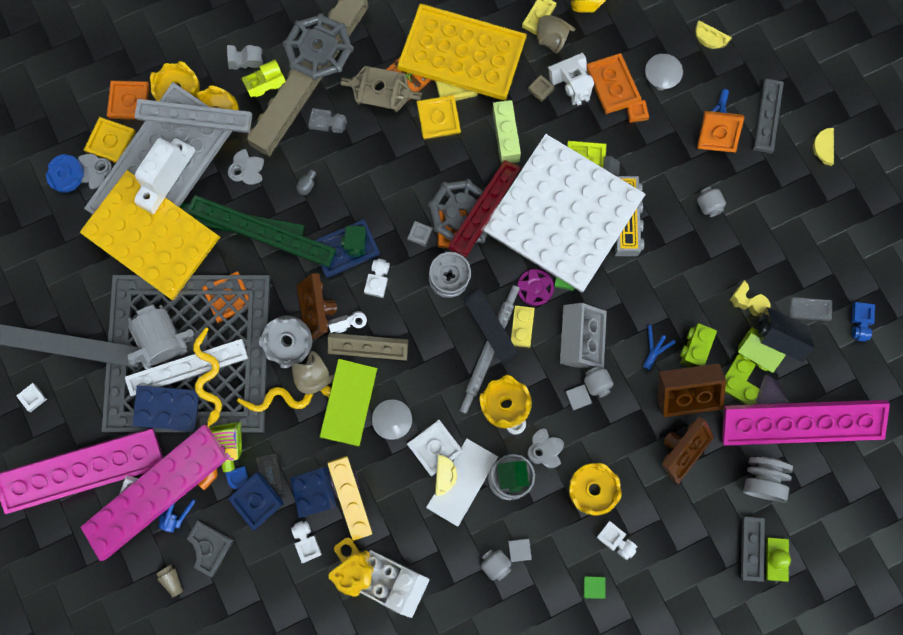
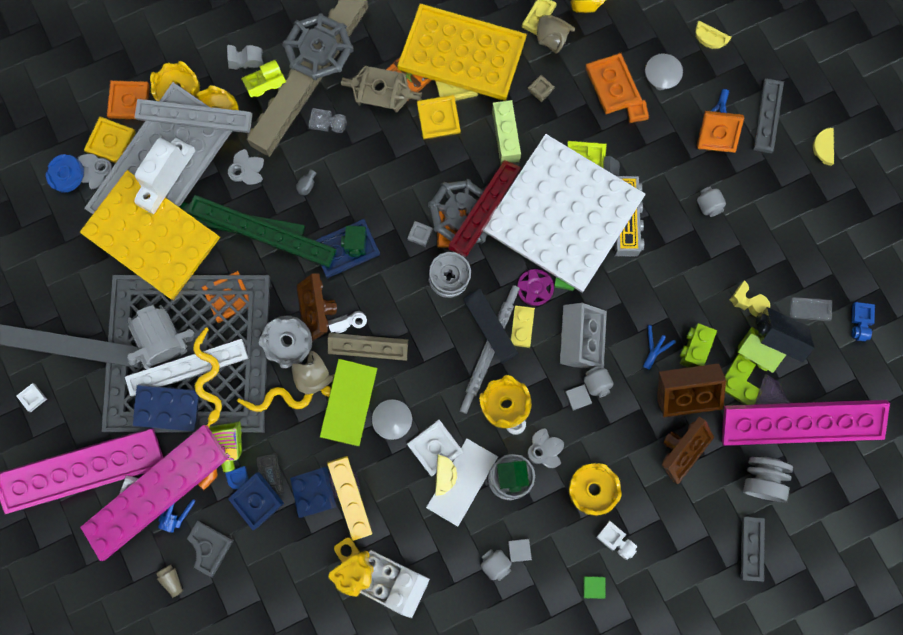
(307, 547): white plate -> none
(376, 283): white plate -> none
(578, 87): white tile -> none
(777, 559): lime tile -> none

